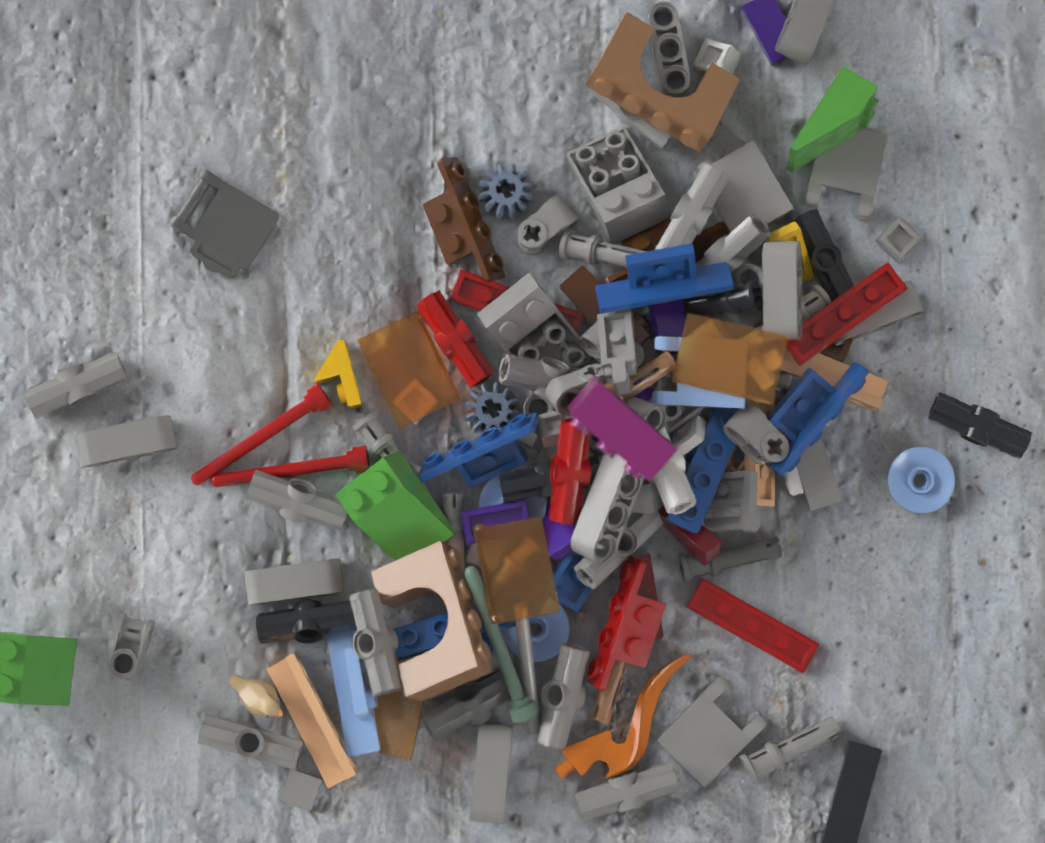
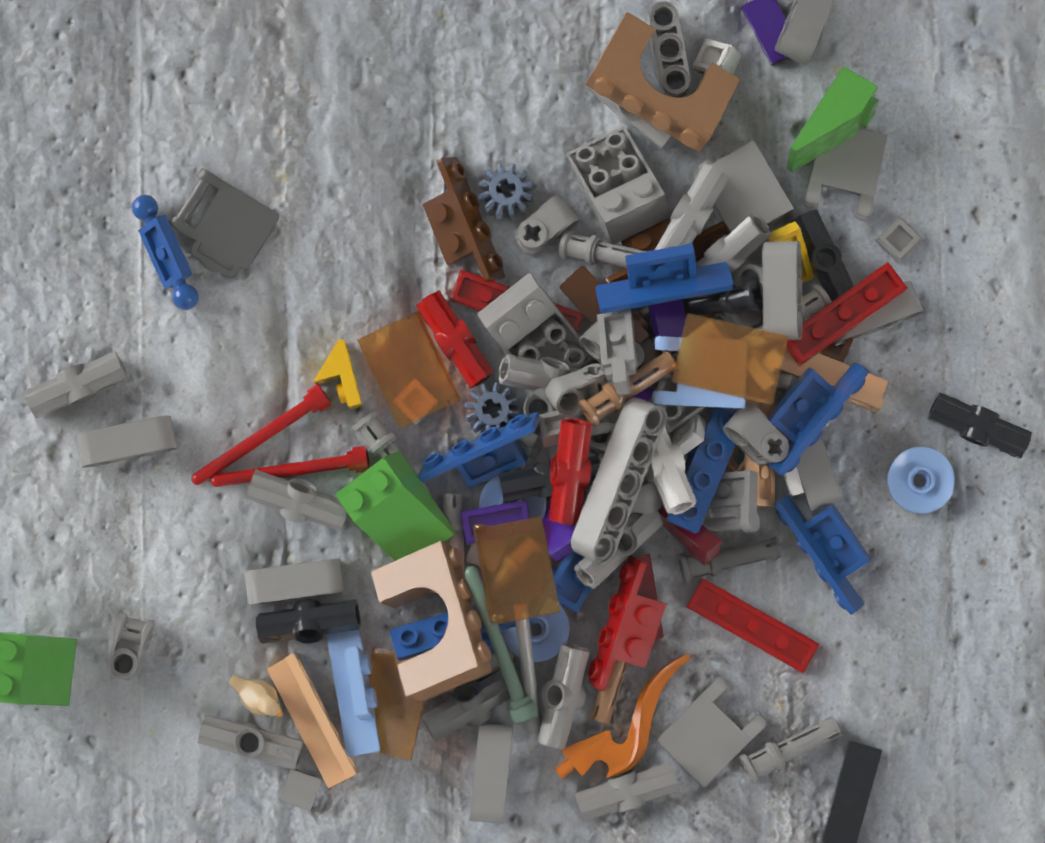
(165, 252): none -> blue plate
(375, 642): light grey piece -> none
(620, 430): magenta wedge -> none
(830, 546): none -> blue bracket

